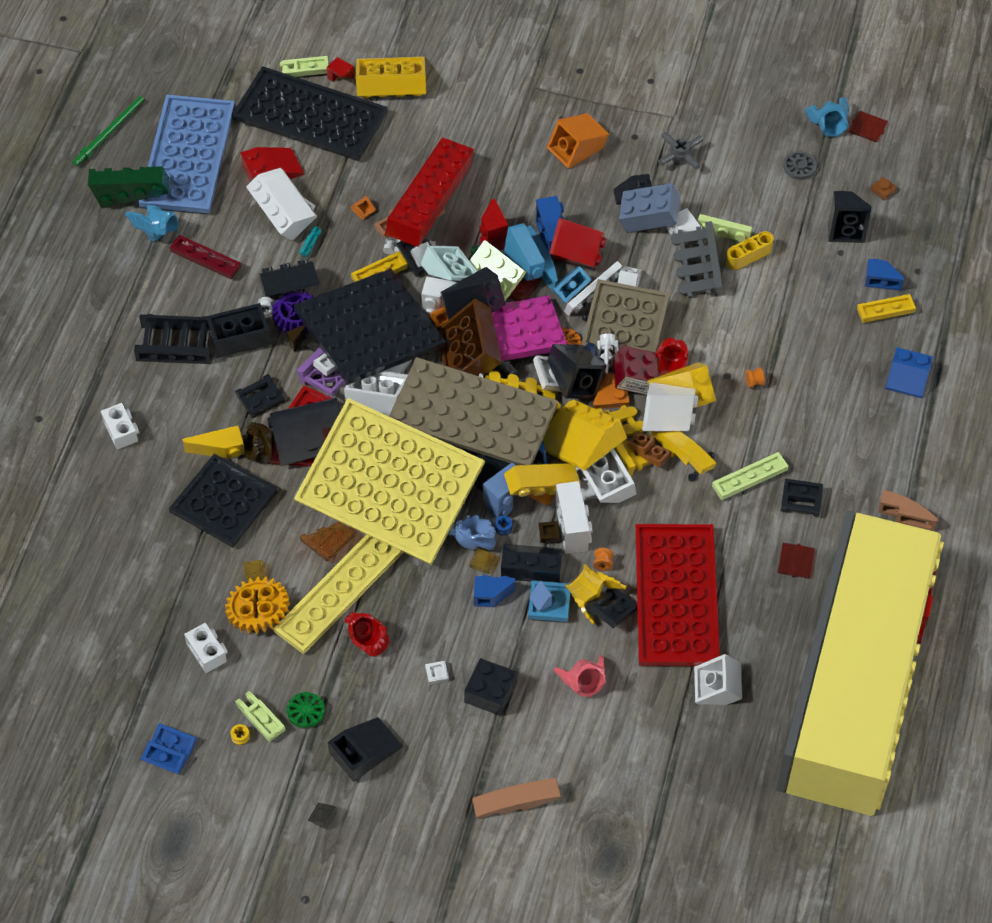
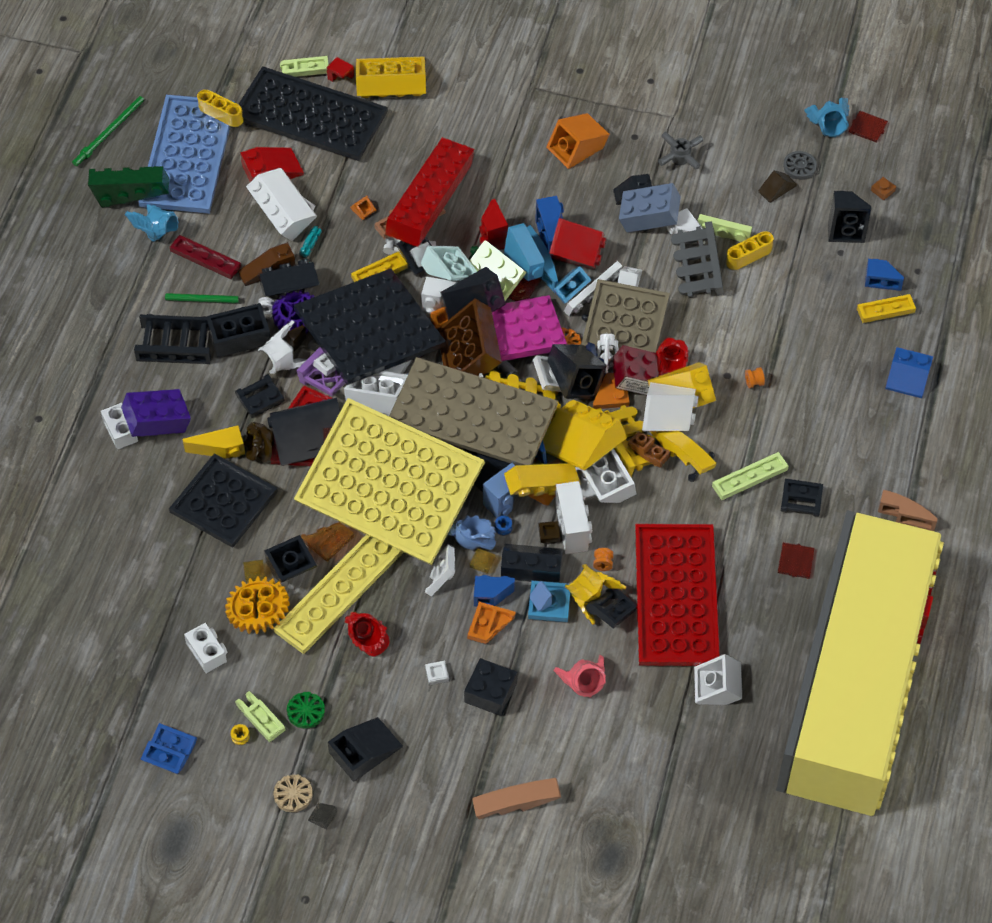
(155, 412): none -> dark purple brick
(201, 298): none -> green bar
(220, 108): none -> yellow beam
(272, 257): none -> reddish brown slope
(281, 352): none -> white helmet
(289, 559): none -> black slope
(293, 793): none -> tan wheel
(442, 570): none -> white wing
(489, 622): none -> orange wing
(776, 186): none -> dark brown slope

